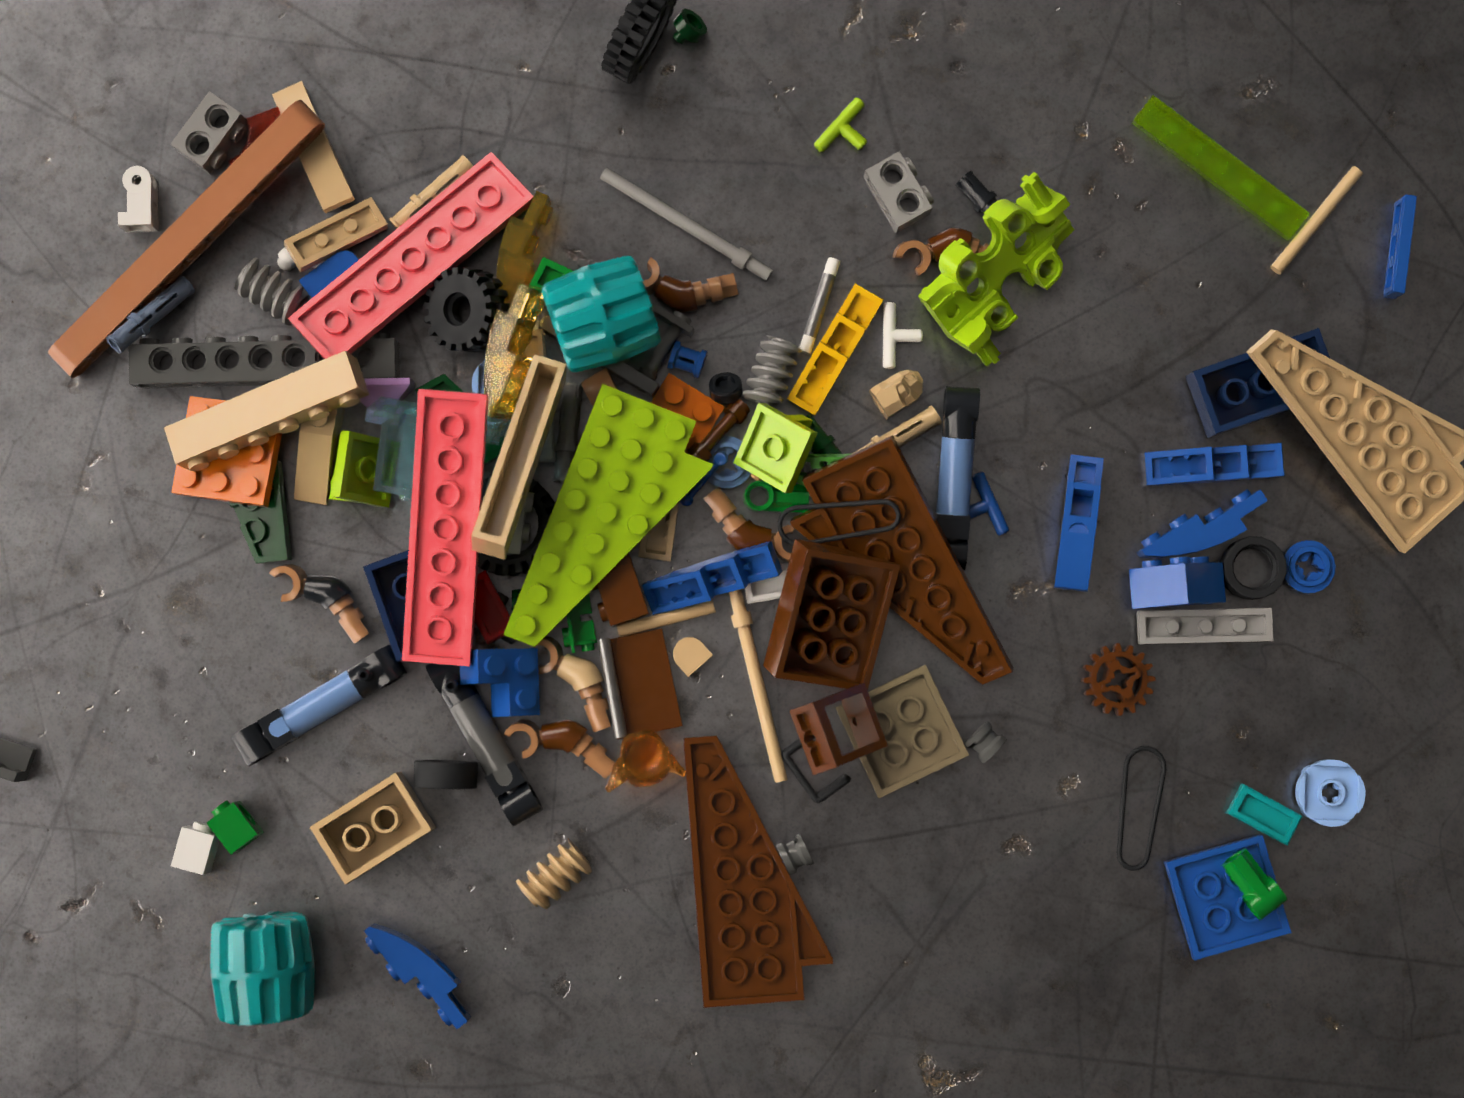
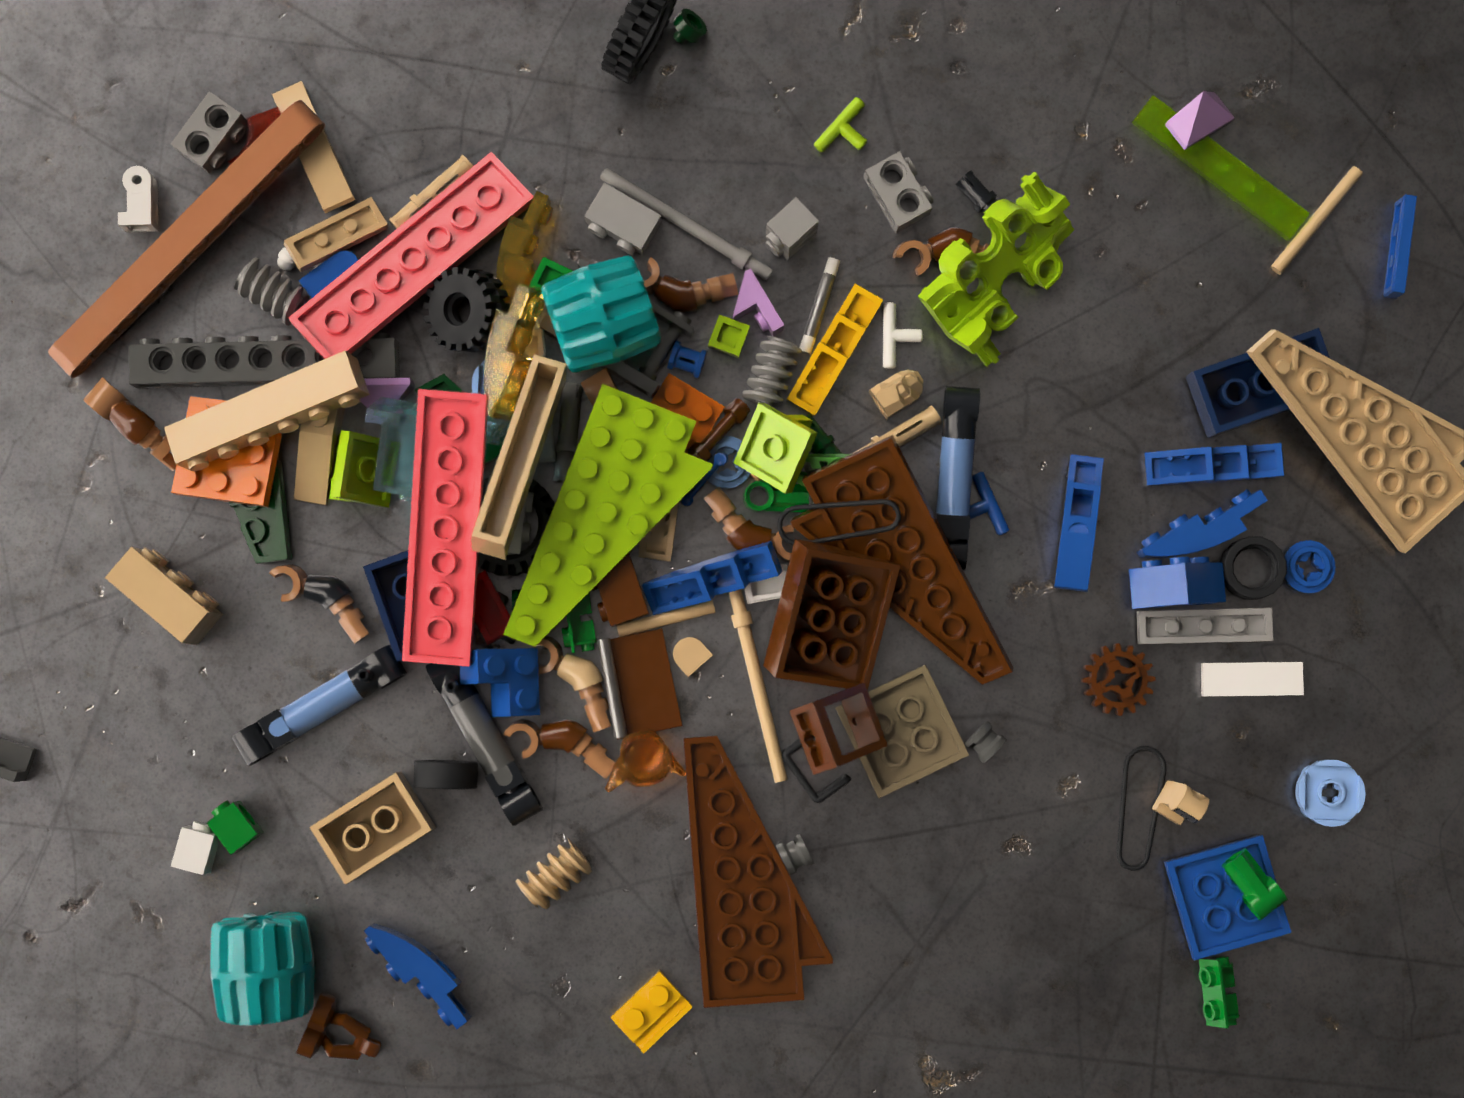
(122, 338): sand blue pin -> none
(129, 421): none -> piece
(165, 594): none -> tan brick
(316, 1036): none -> reddish brown piece
(622, 220): none -> light grey brick
(651, 1011): none -> yellow plate
(725, 388): black tile -> none
(729, 336): none -> lime plate
(753, 297): none -> lavender slope
(790, 229): none -> light grey brick
(1180, 802): none -> tan leg
(1199, 119): none -> lavender slope
(1218, 1007): none -> green hinge
(1252, 679): none -> white tile
(1264, 814): teal tile -> none

